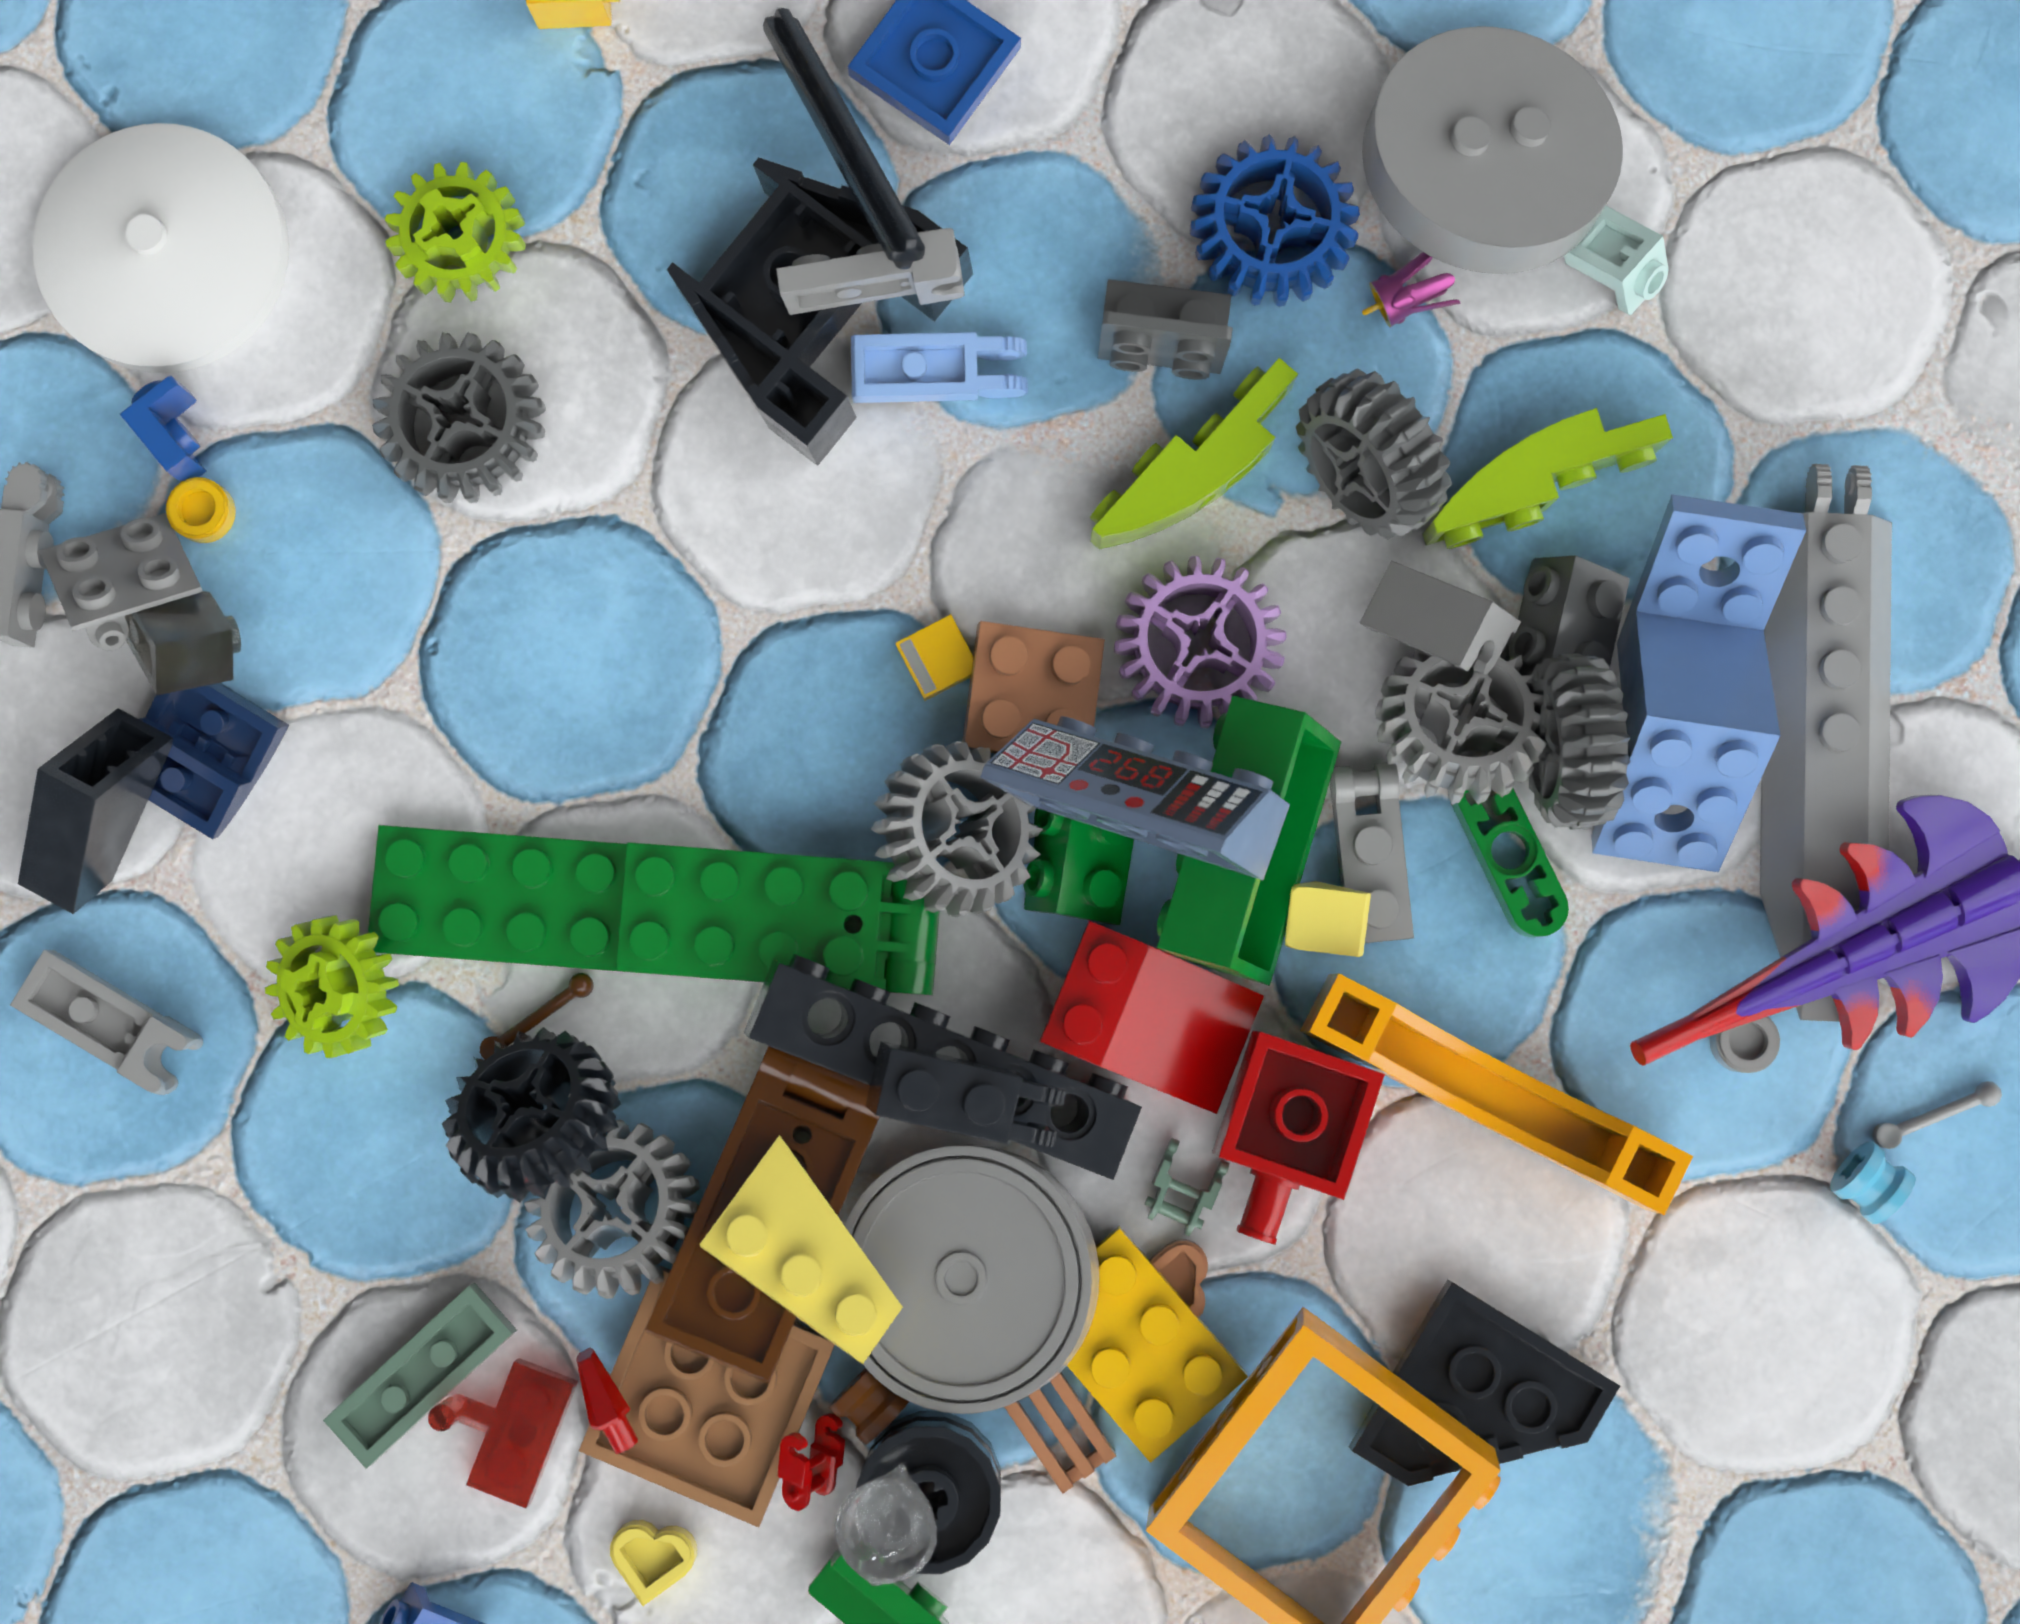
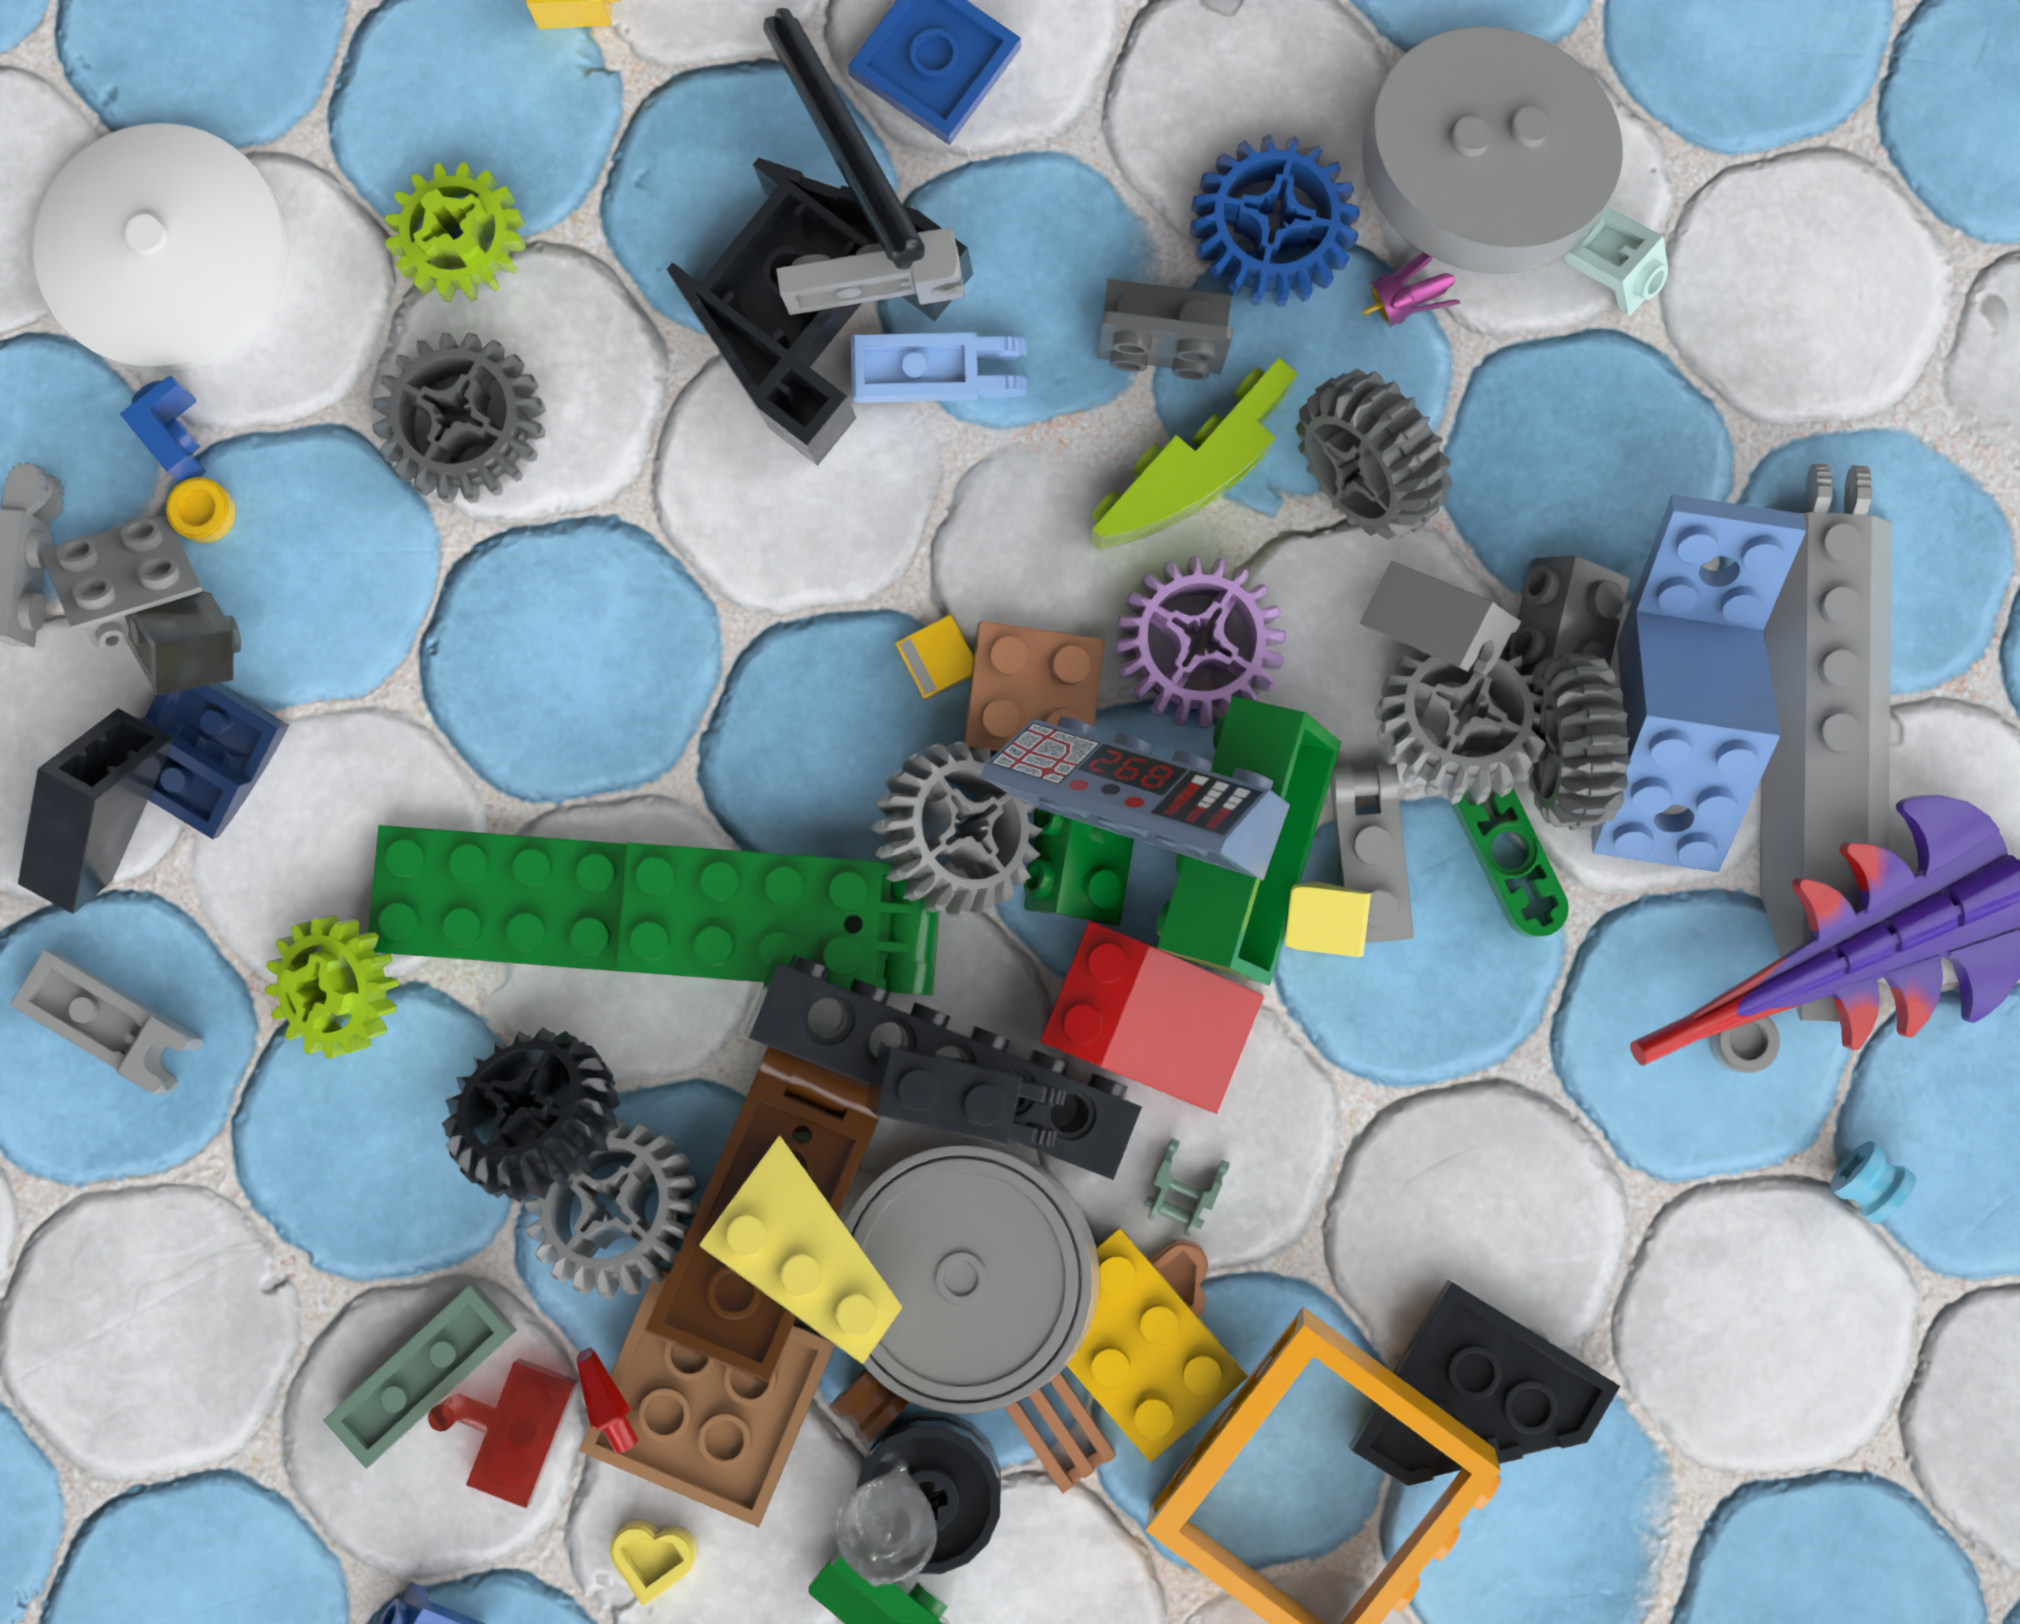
(579, 986): reddish brown hinge -> none
(819, 1472): red piece -> none
(1295, 1124): red brick -> none
(1496, 1095): light orange arch -> none
(1522, 478): lime slope -> none
(1890, 1135): light grey hinge -> none

